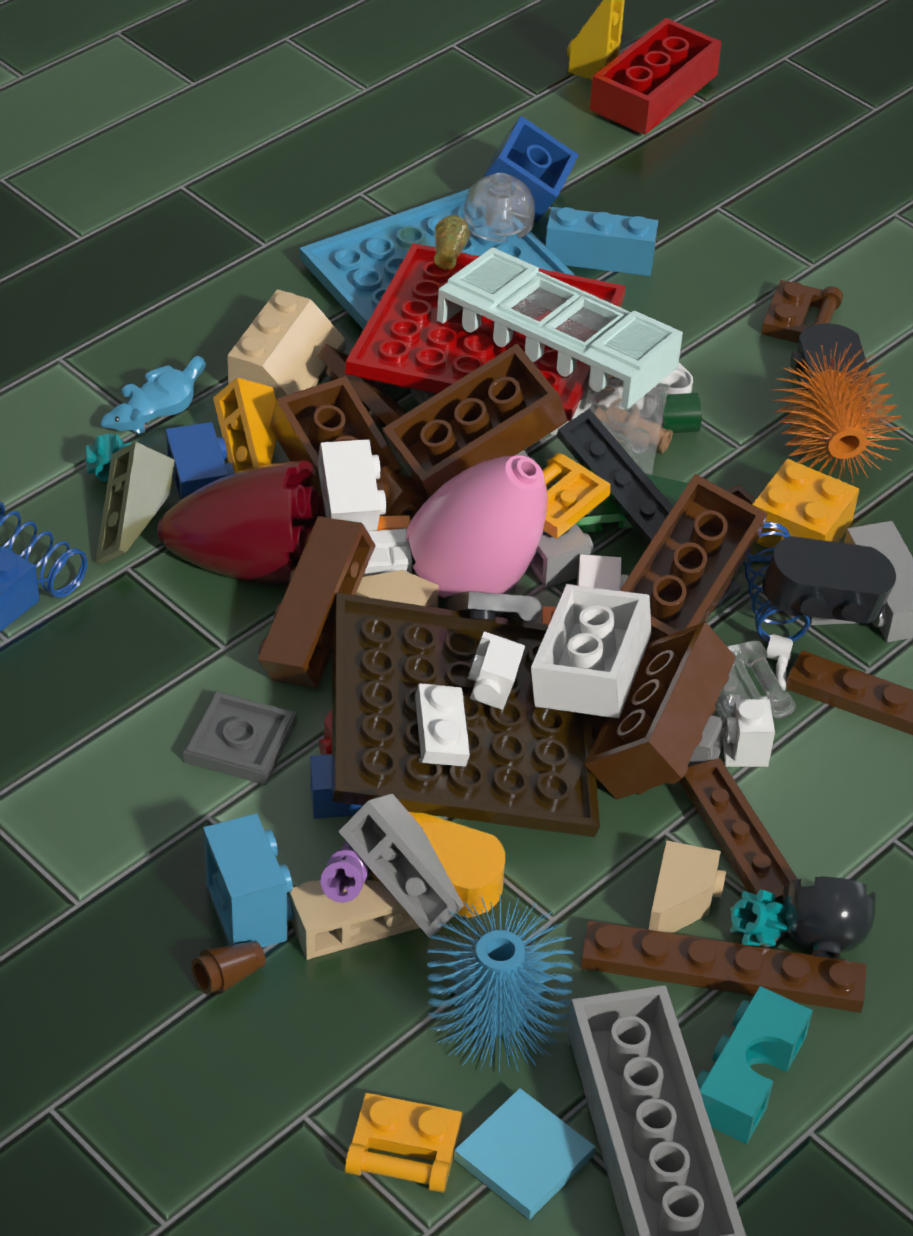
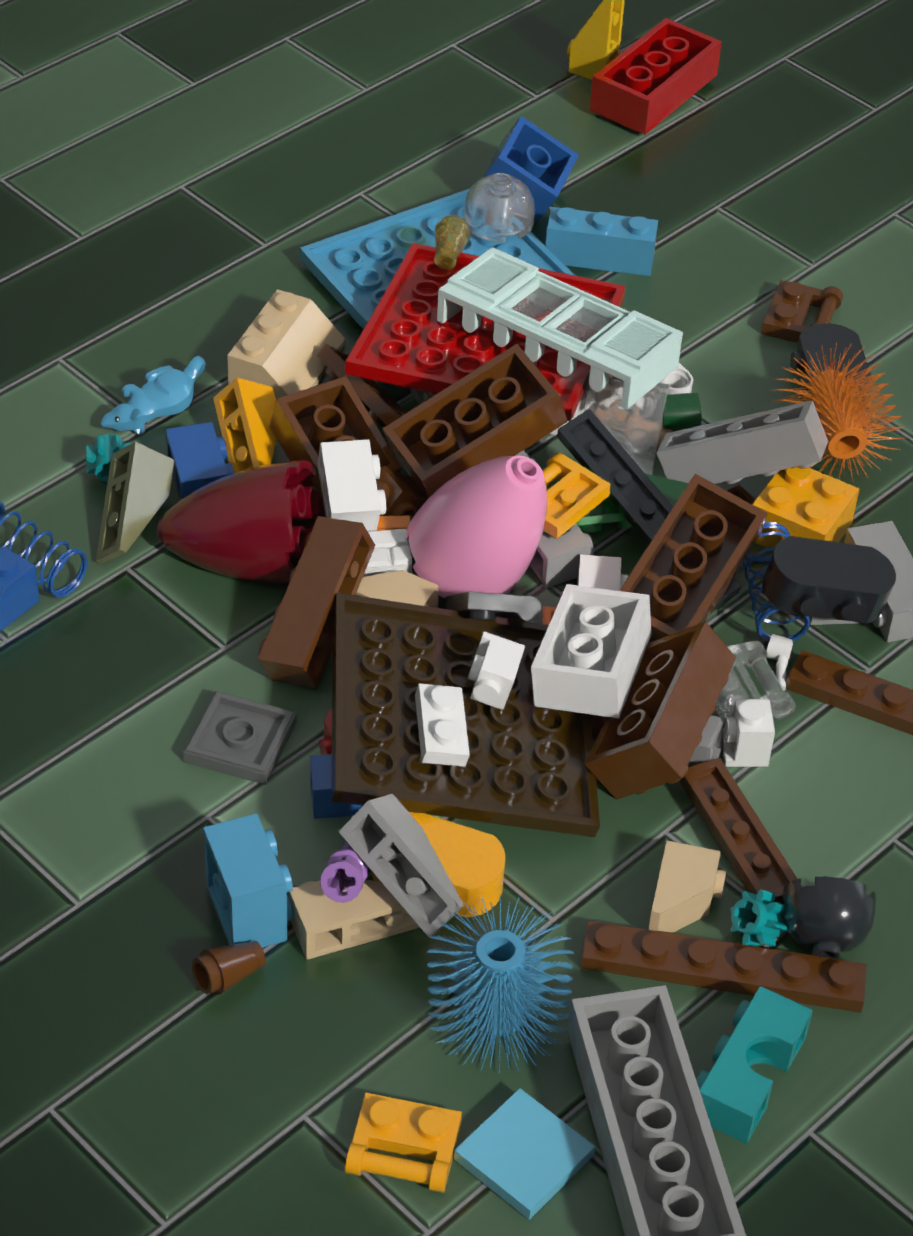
(745, 445): none -> light grey brick

